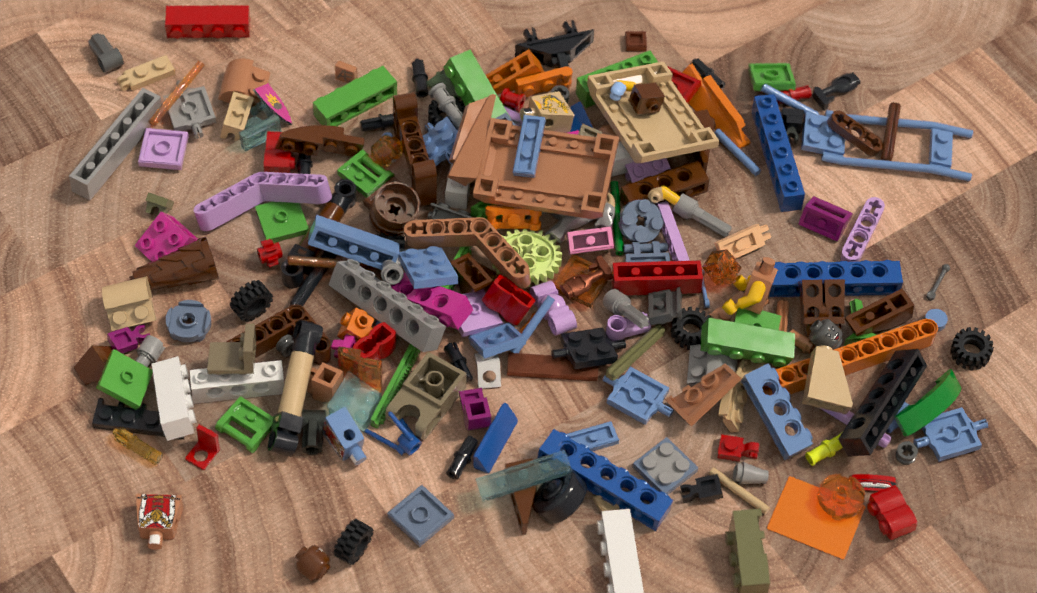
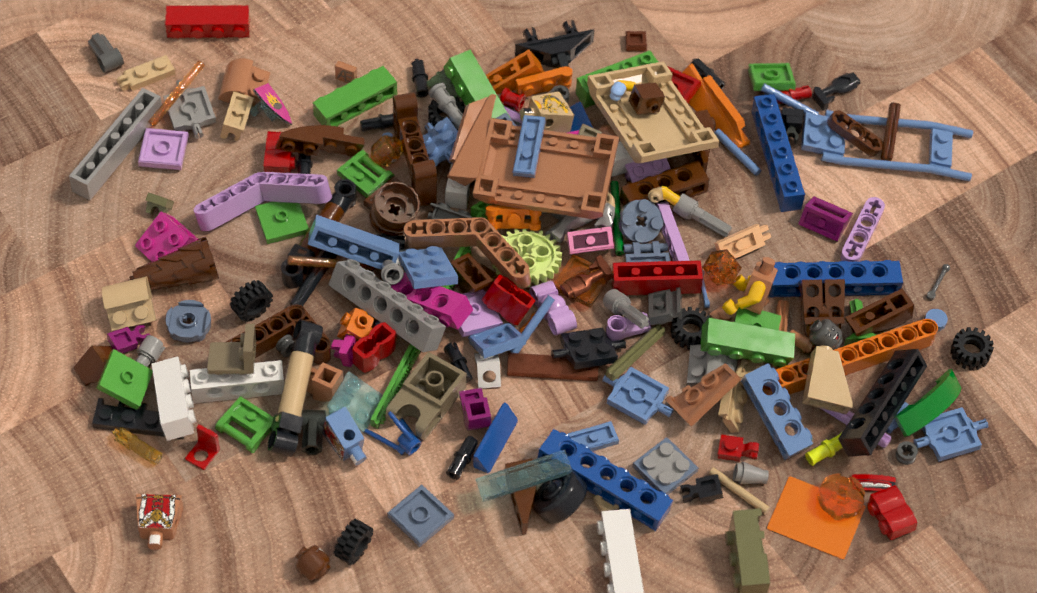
(256, 131): clear light blue tile -> none
(269, 253): red gear -> none
(365, 369): clear orange slope -> none

